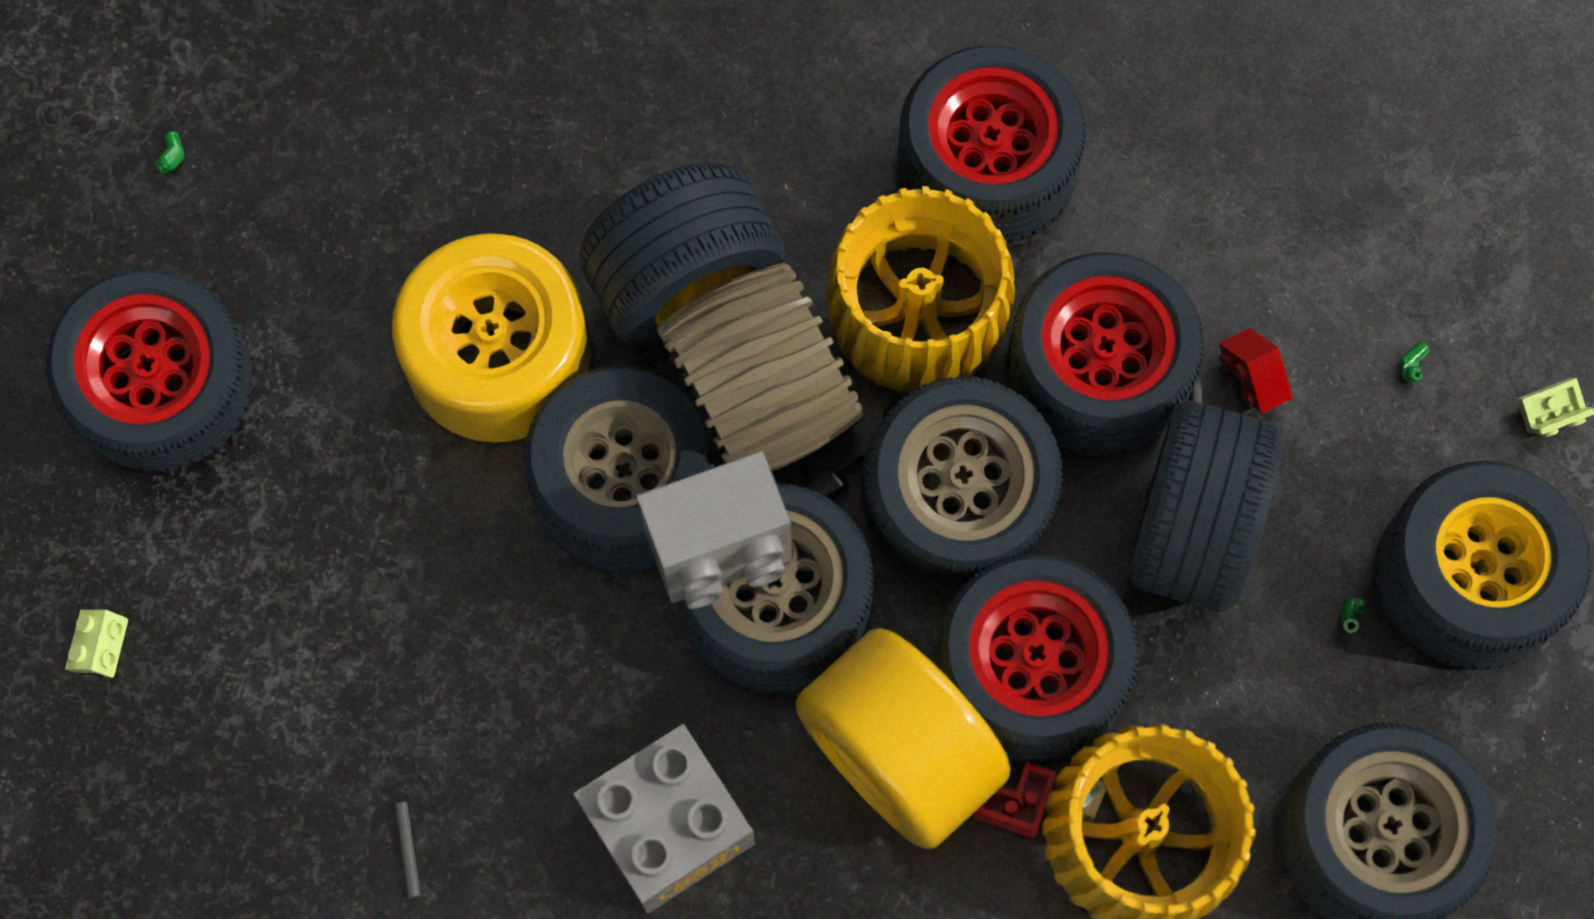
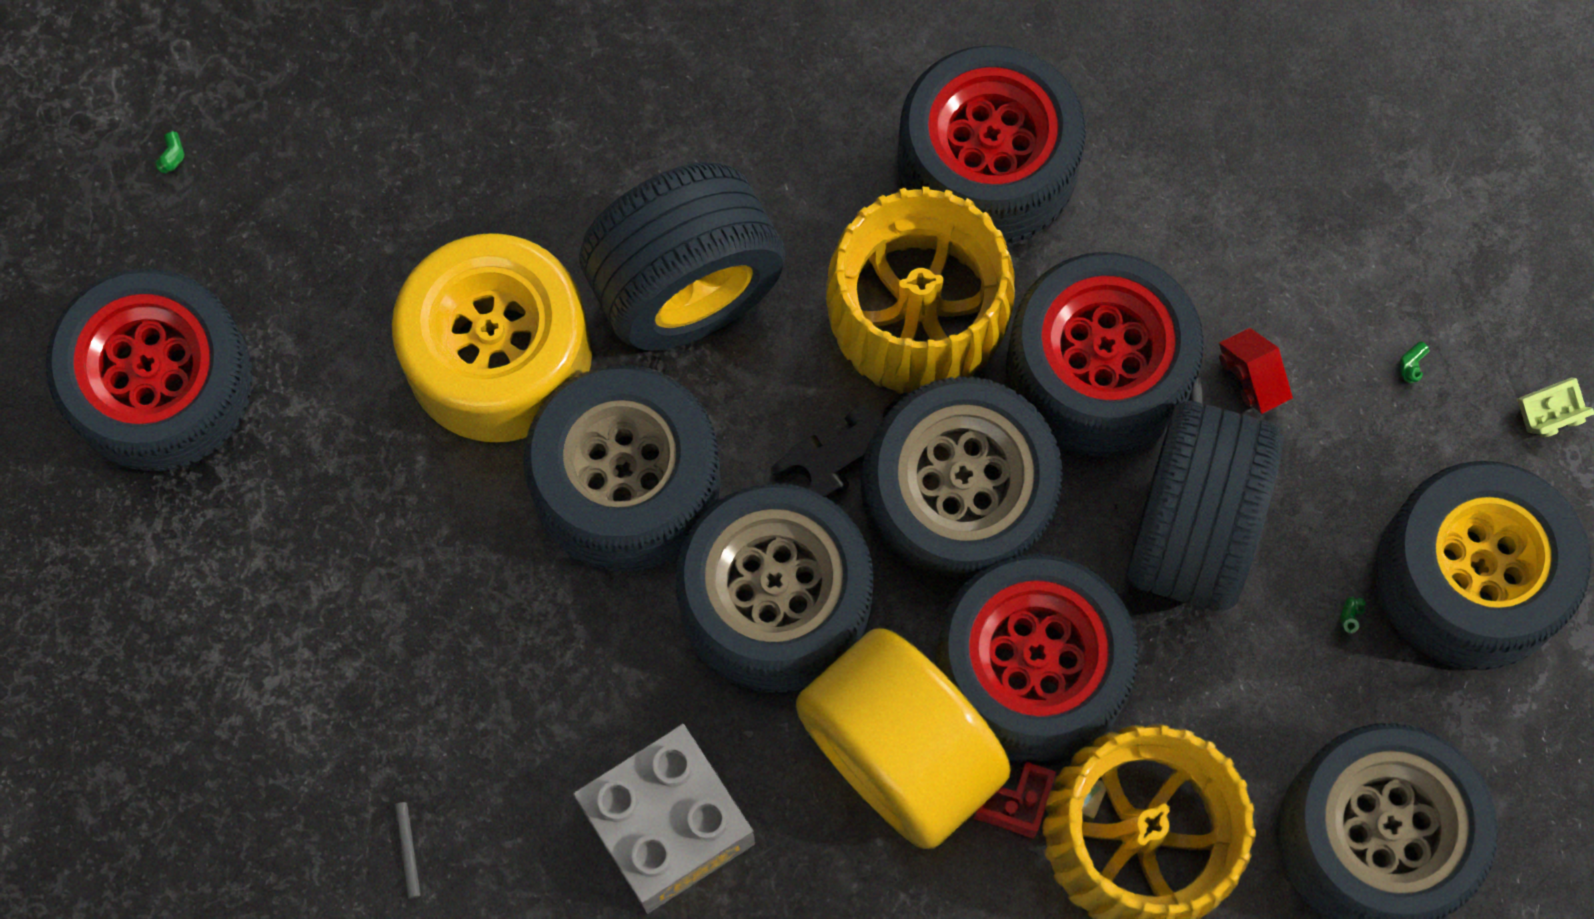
(96, 642): yellowish green bracket -> none
(718, 530): light grey brick -> none
(761, 368): dark tan wheel -> none

